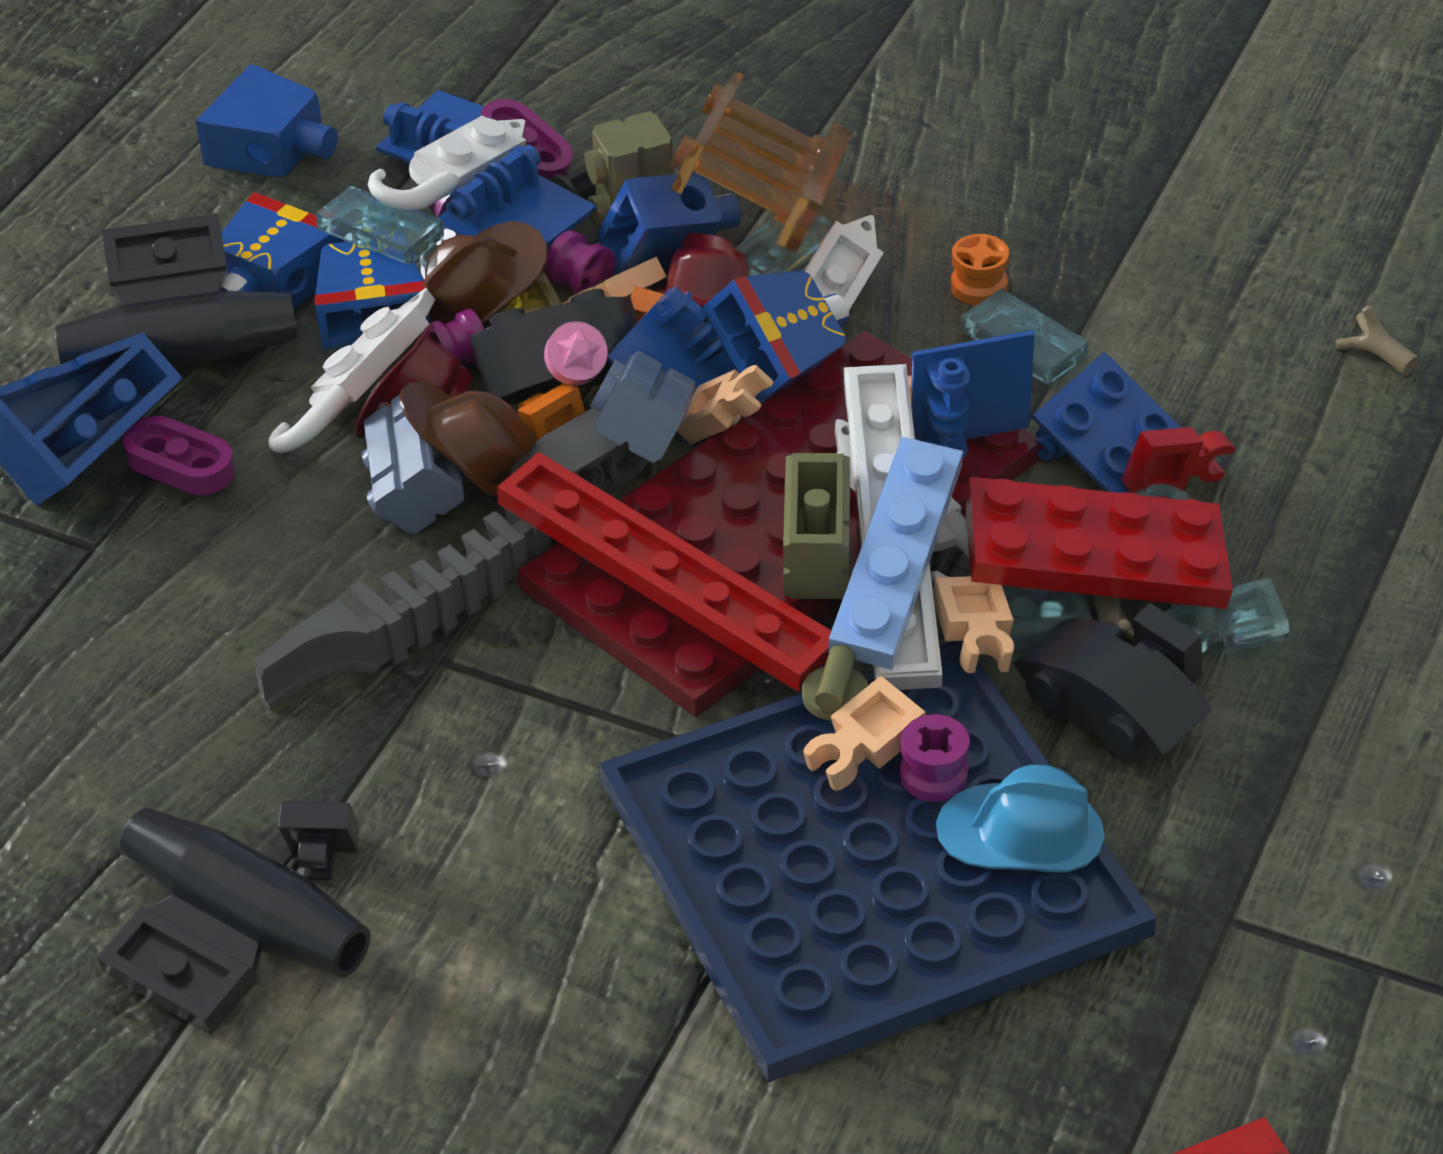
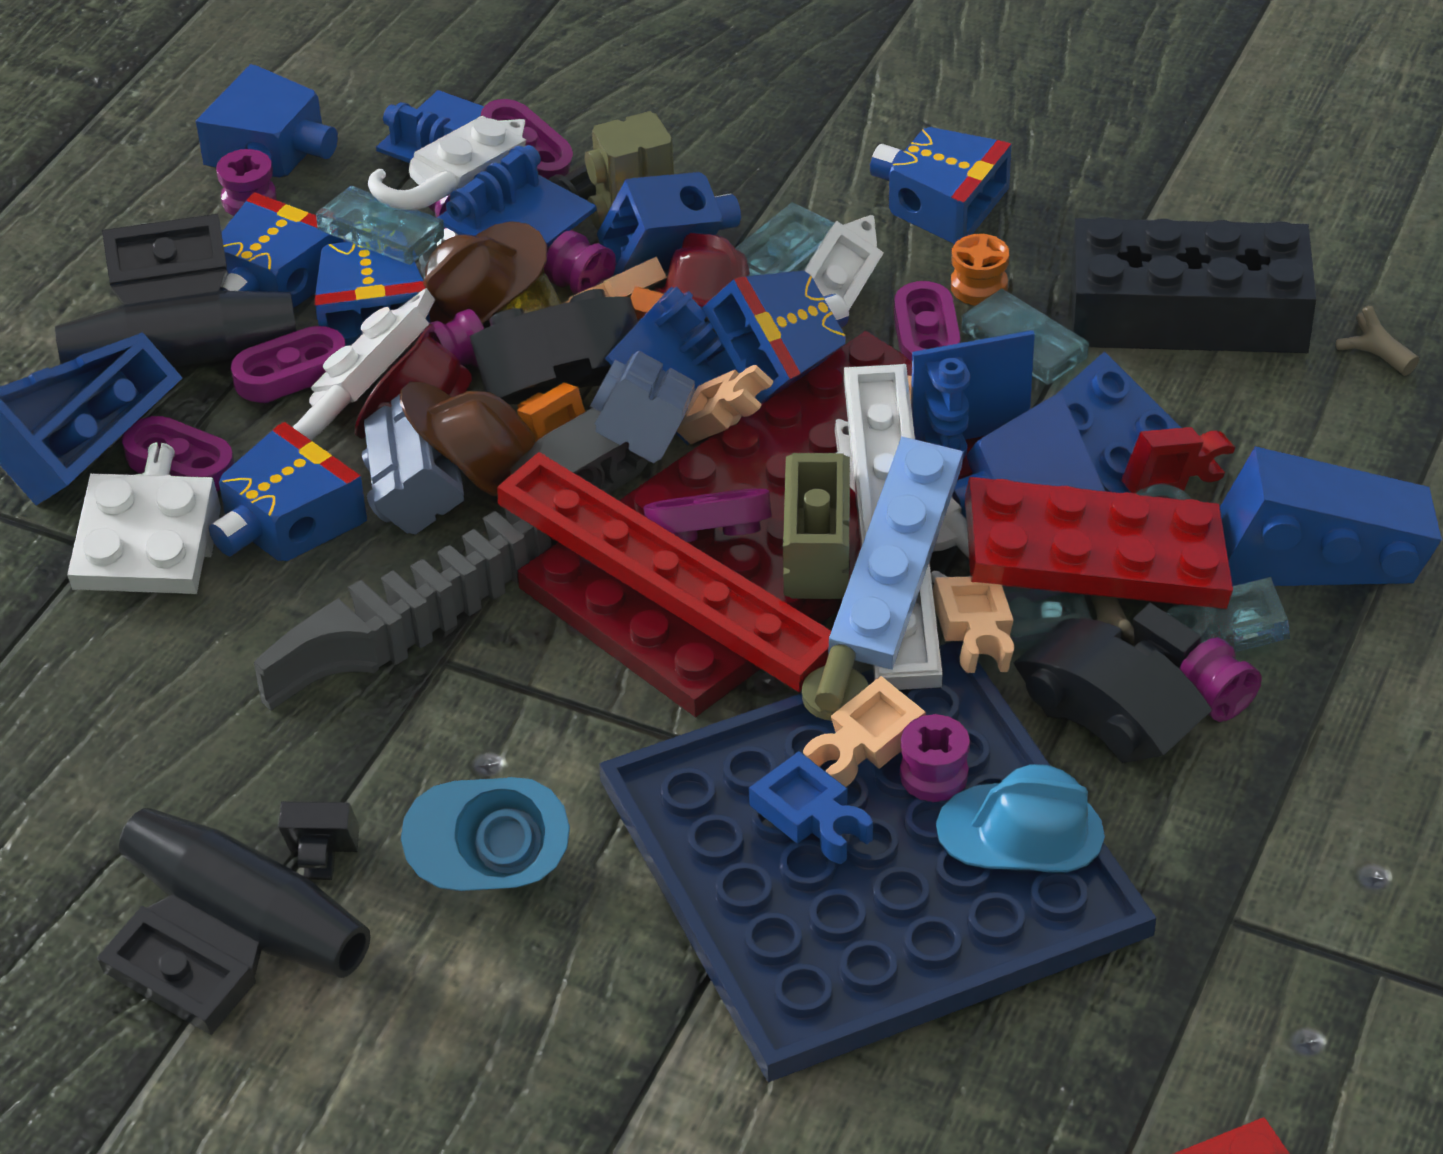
(144, 530): none -> white plate
(242, 175): none -> magenta wheel
(284, 363): none -> magenta plate
(287, 497): none -> blue torso
(485, 834): none -> dark azure piece
(575, 353): bright pink tile -> none
(734, 511): none -> magenta plate
(762, 160): clear orange fence -> none
(808, 800): none -> blue plate
(924, 317): none -> magenta plate
(944, 180): none -> blue torso
(1034, 449): none -> blue torso
(1193, 285): none -> black brick
(1221, 678): none -> magenta wheel
(1325, 524): none -> blue wedge

